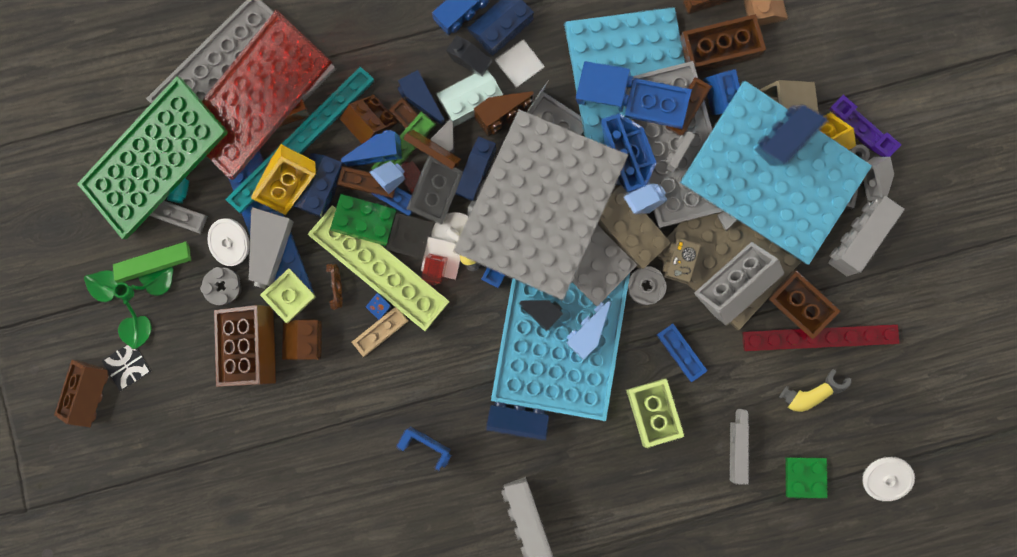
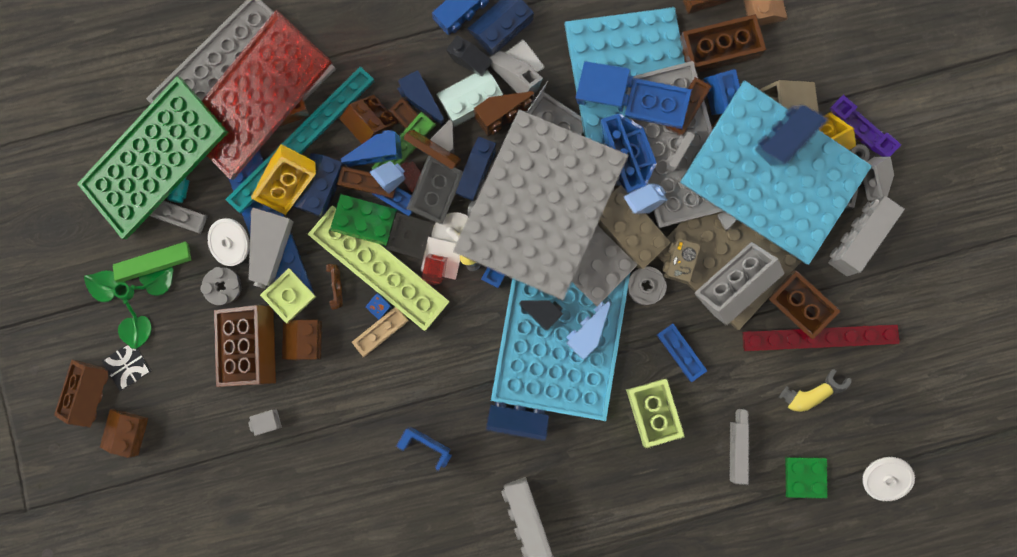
(123, 433): none -> reddish brown slope
(264, 422): none -> light grey brick
(516, 73): none -> light grey slope

